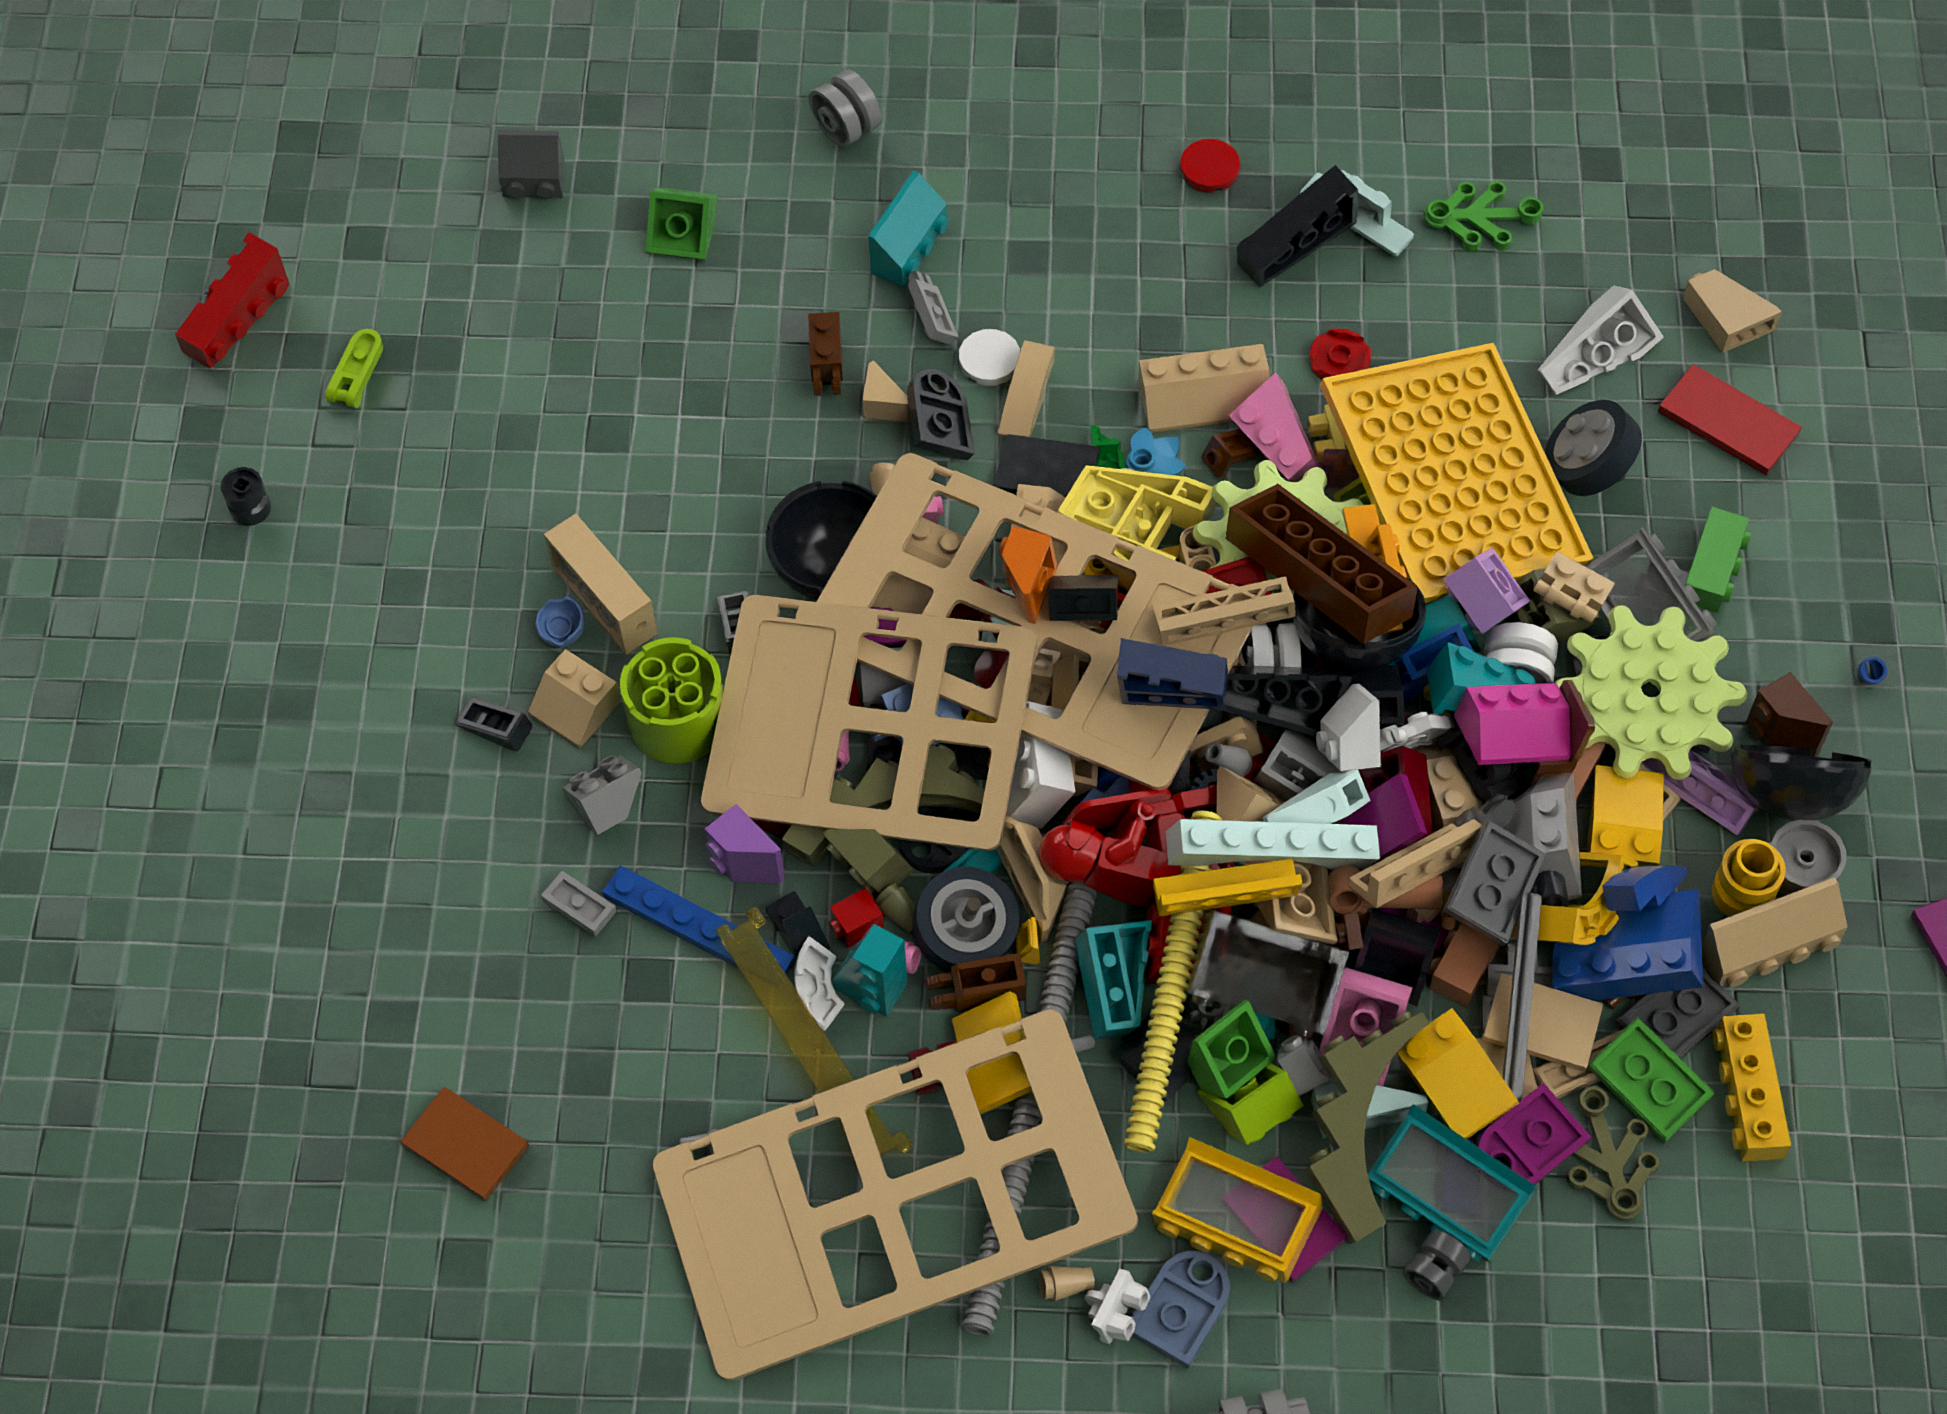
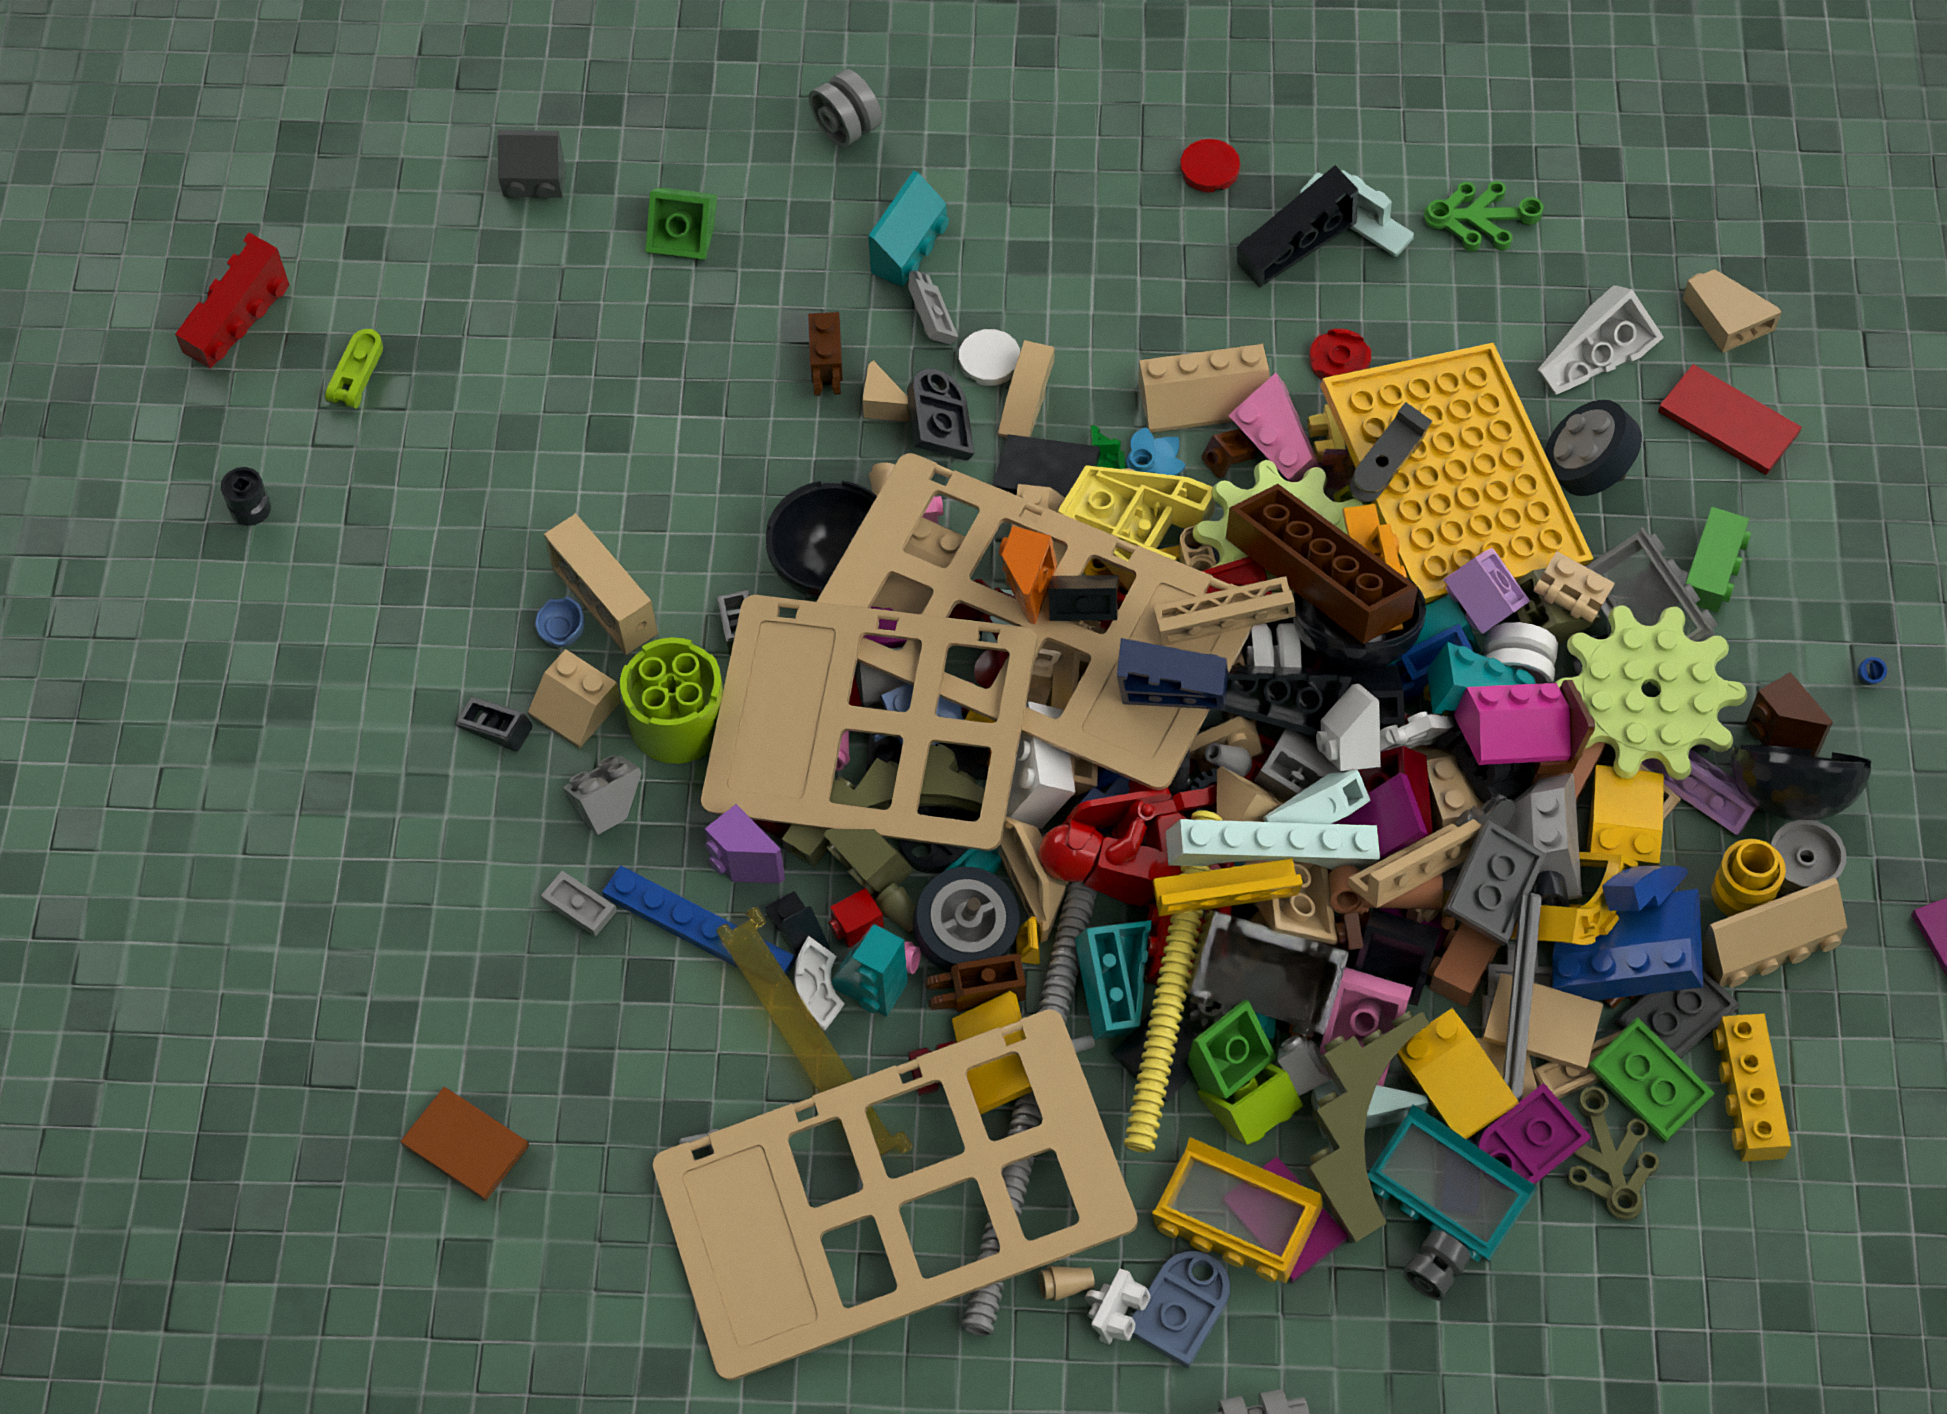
(1389, 454): none -> dark grey piece

